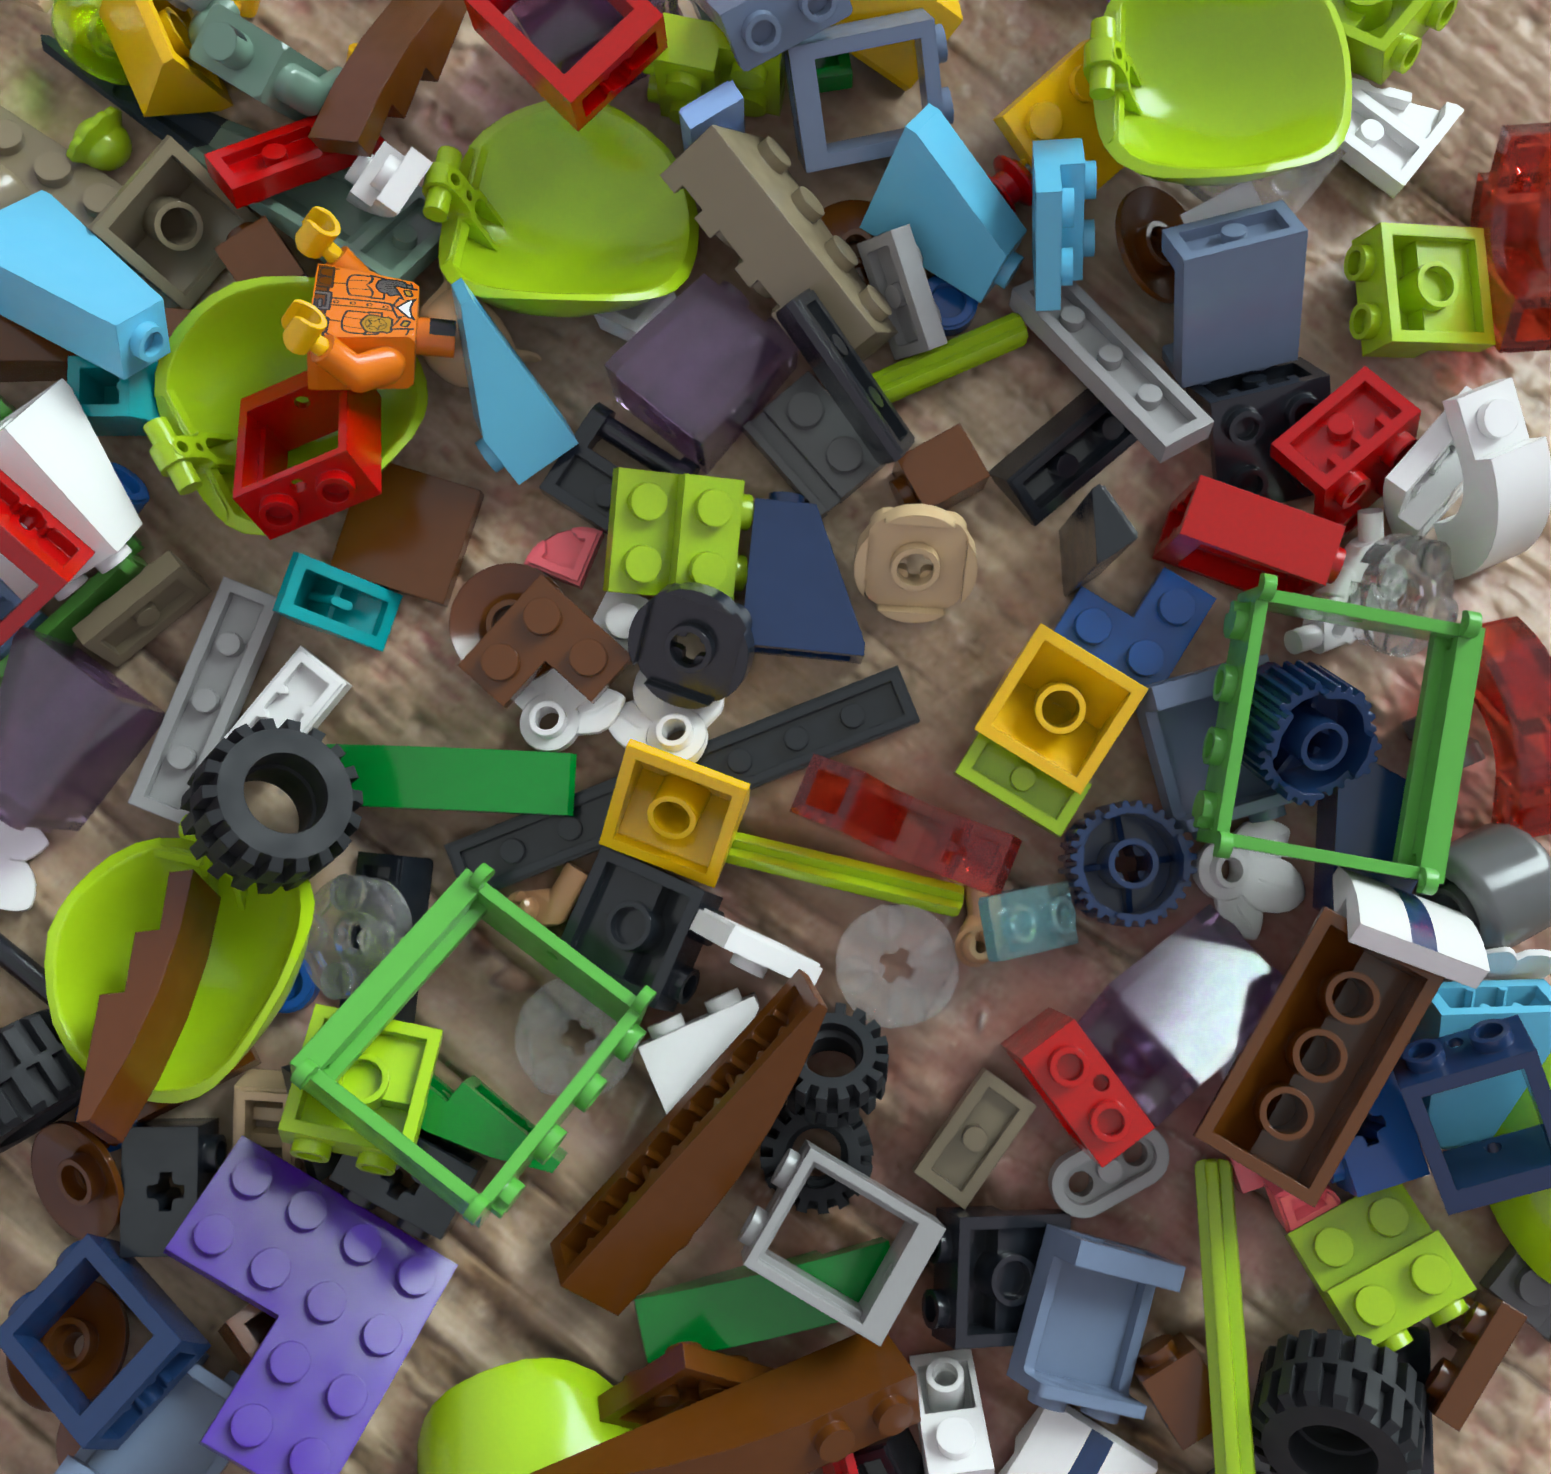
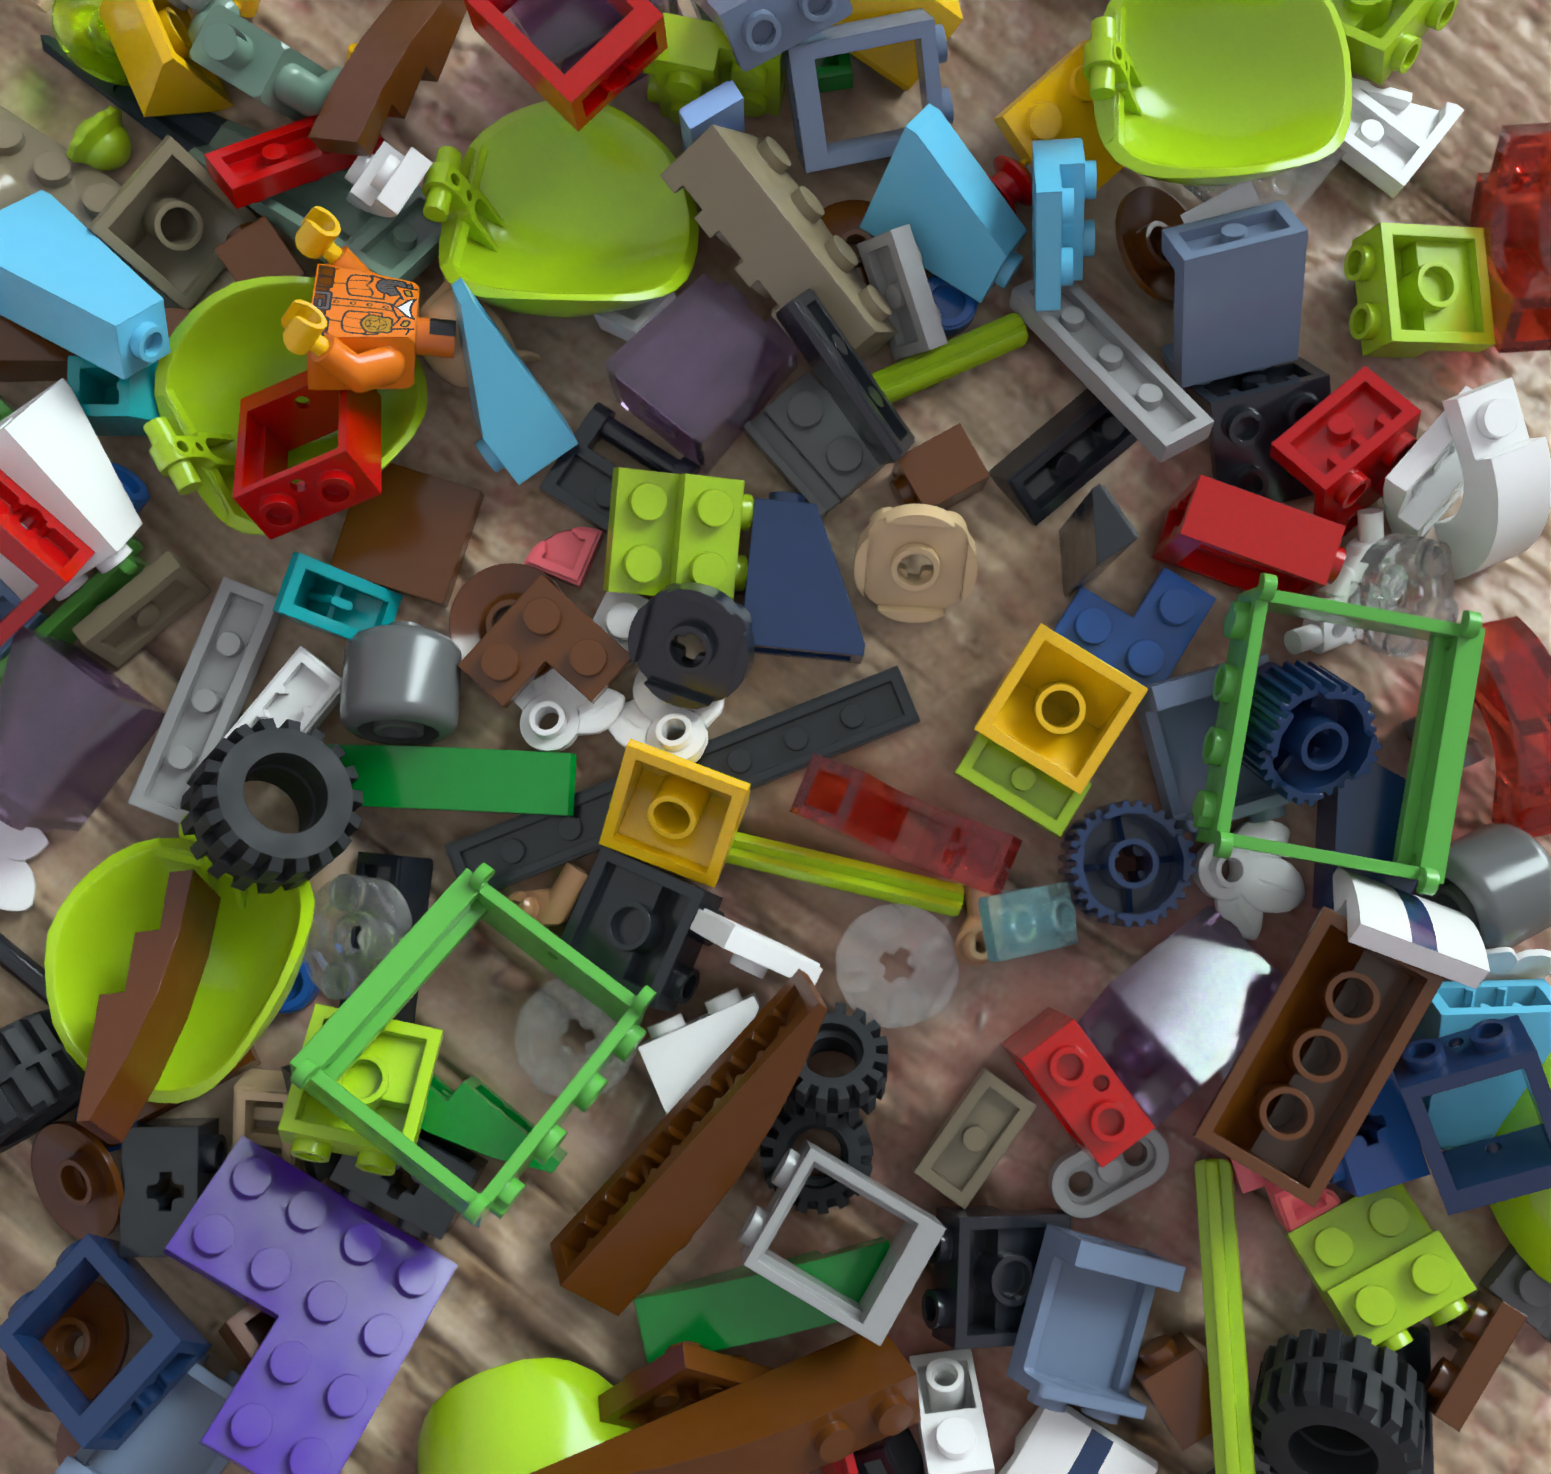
(401, 685): none -> dark grey head

